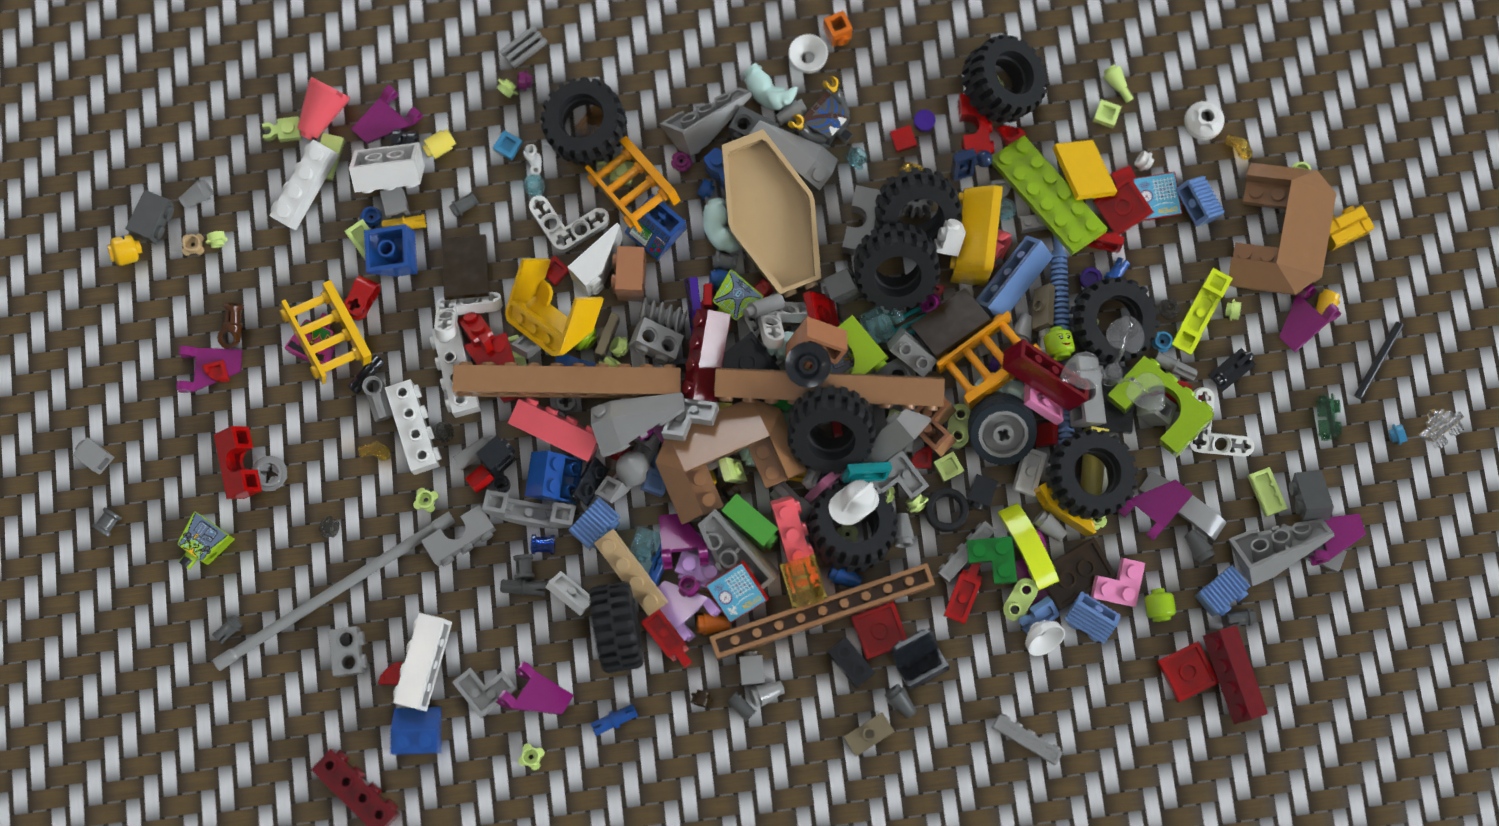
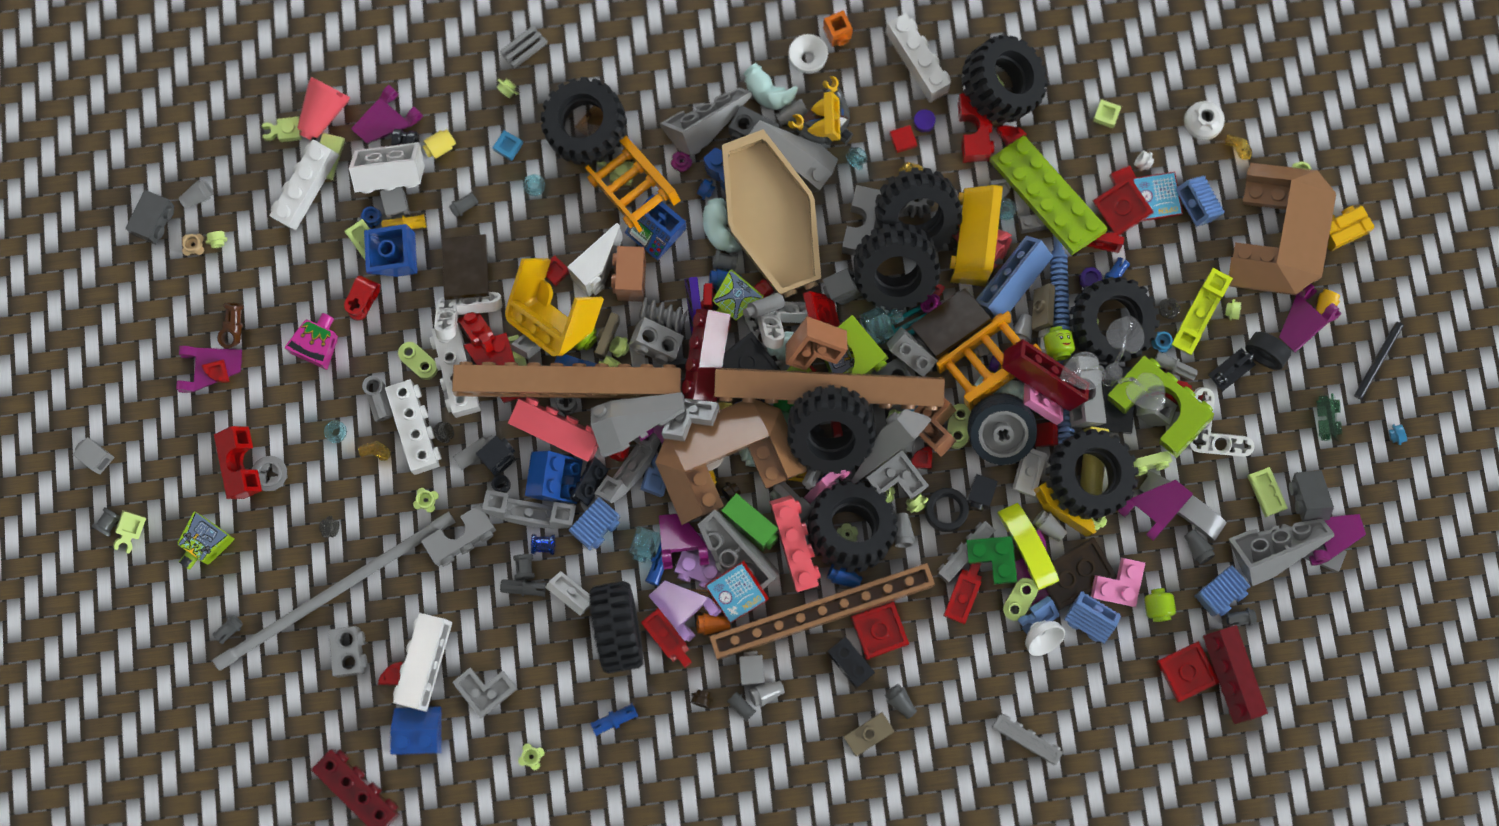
(124, 250): yellow head -> none
(129, 527): none -> yellowish green plate
(329, 429): none -> clear light blue plate
(338, 314): yellow fence -> none
(368, 370): black axle -> none
(417, 360): none -> yellowish green plate
(479, 478): red tile -> none
(524, 80): magenta plate -> none
(533, 158): white arm -> none
(538, 694): magenta flag -> none
(562, 231): white beam -> none
(631, 571): tan plate -> none
(632, 468): light grey hair -> none
(686, 581): magenta plate -> none
(732, 470): yellowish green plate -> none
(803, 581): clear yellow brick -> none
(811, 353): black dish -> none
(830, 125): none -> yellow tile
(853, 502): white piece -> none
(866, 472): teal tile -> none
(917, 57): none -> white brick
(919, 658): black bracket -> none
(948, 467): yellowish green plate -> none
(950, 237): white brick -> none
(965, 161): dark blue plate -> none
(1084, 169): yellow tile -> none
(1115, 77): yellowish green cone -> none
(1159, 461): none -> yellowish green plate
(1268, 350): none -> black tyre
(1439, 424): clear hips -> none

